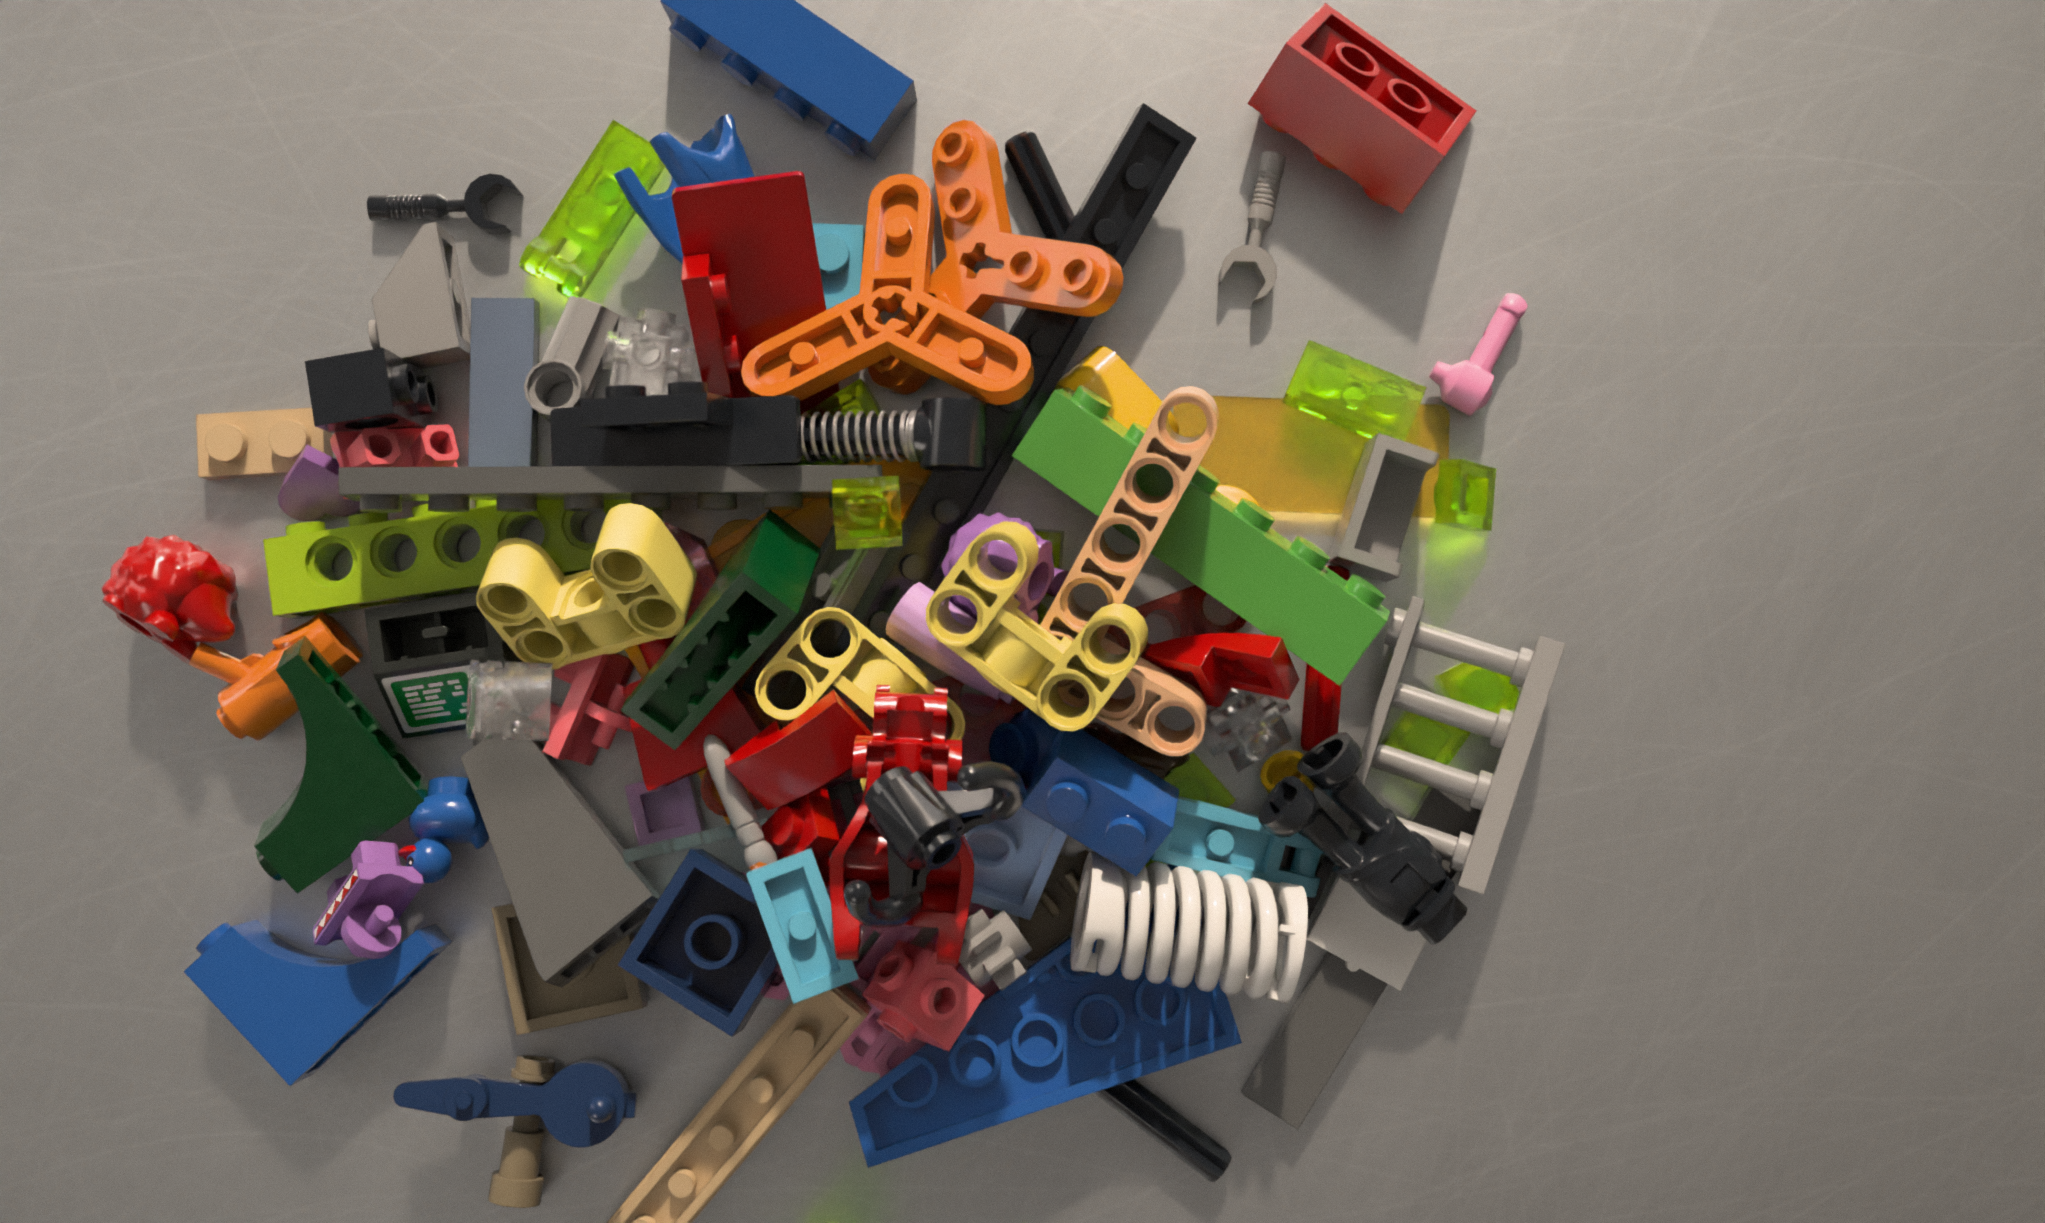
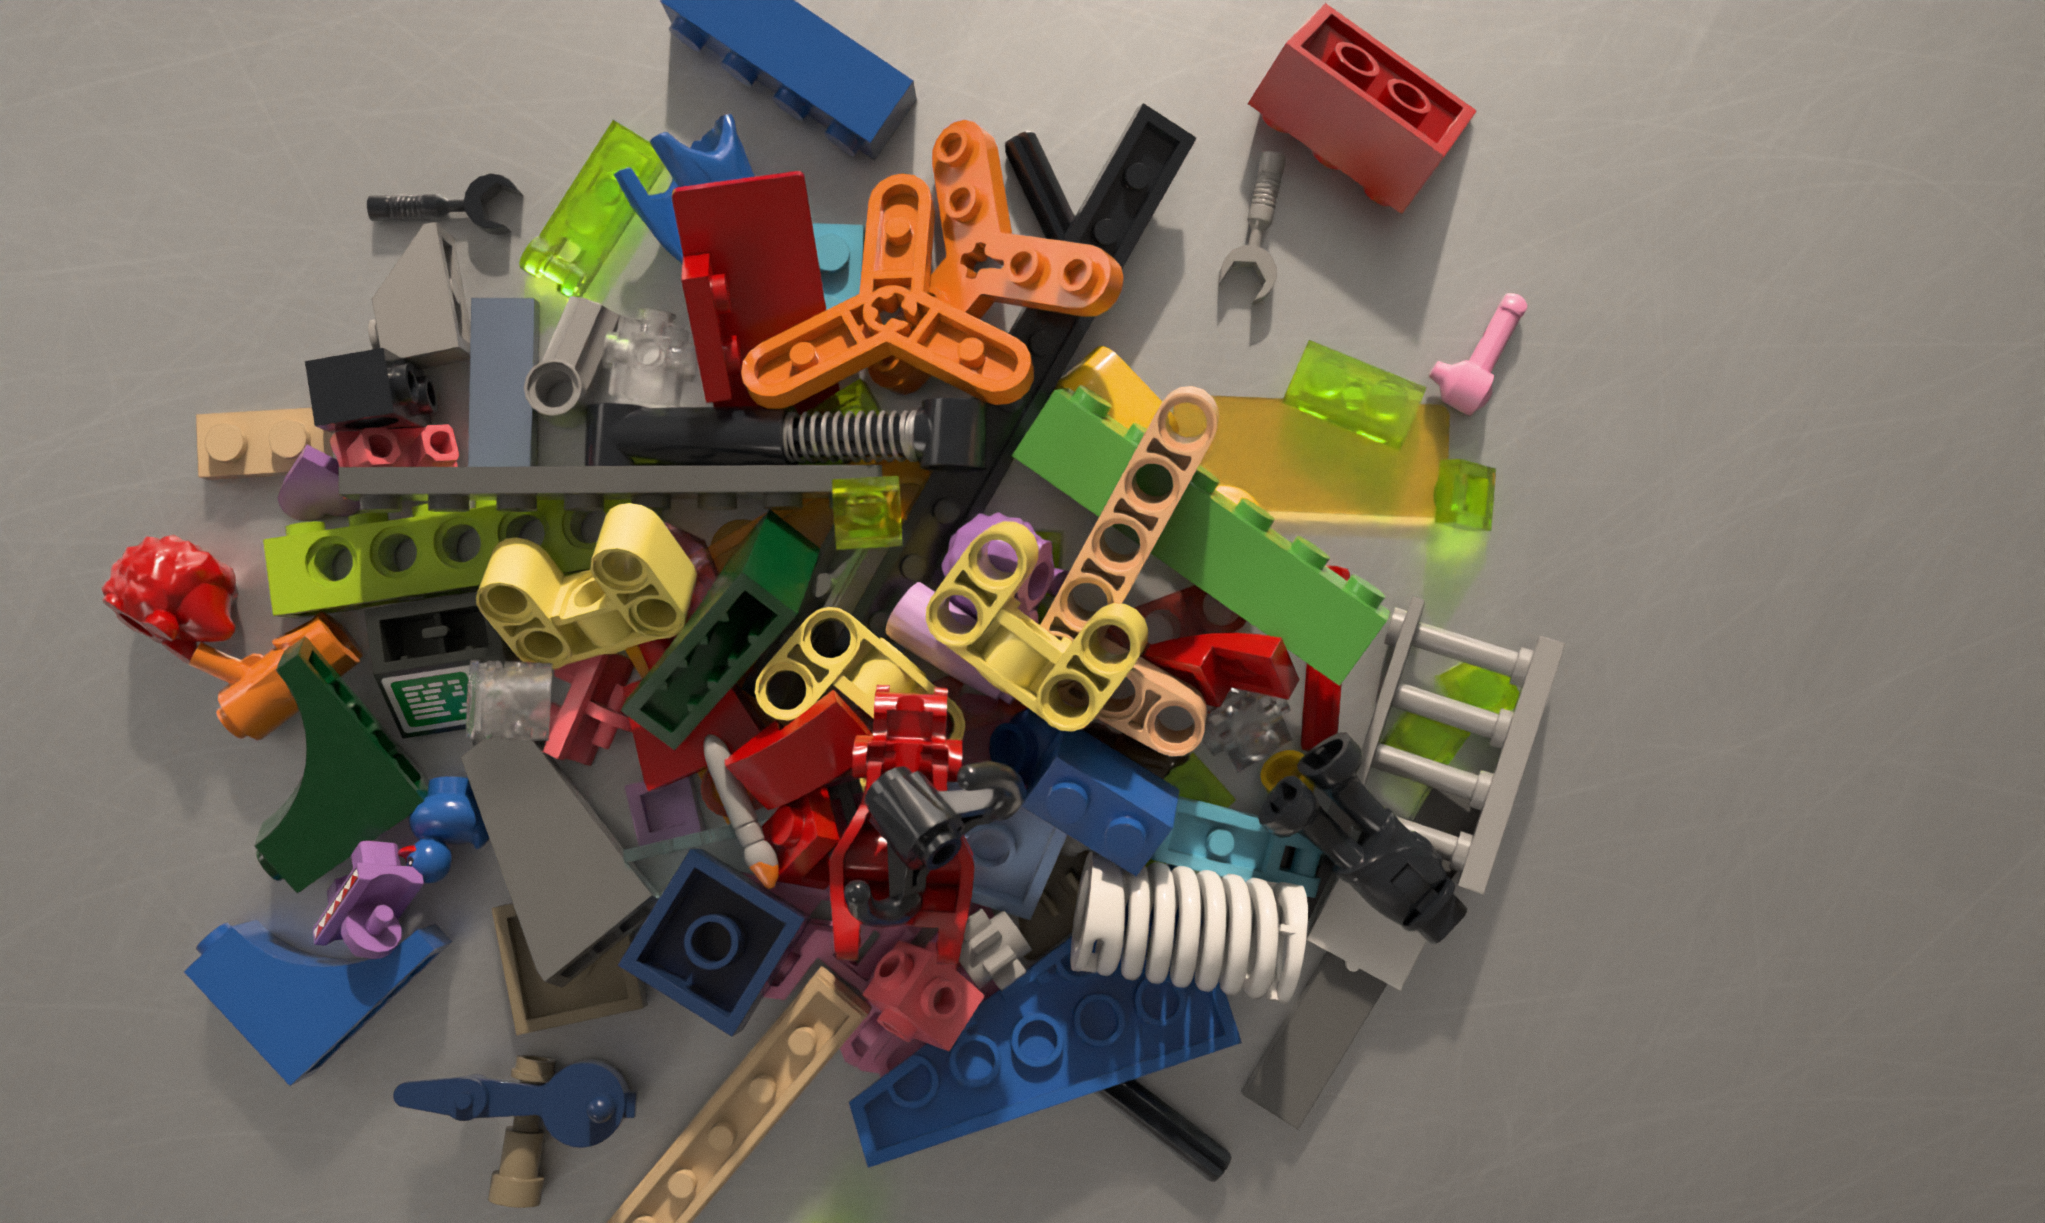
(676, 429): black bracket -> none
(800, 924): medium azure plate -> none
(1380, 507): light grey panel -> none

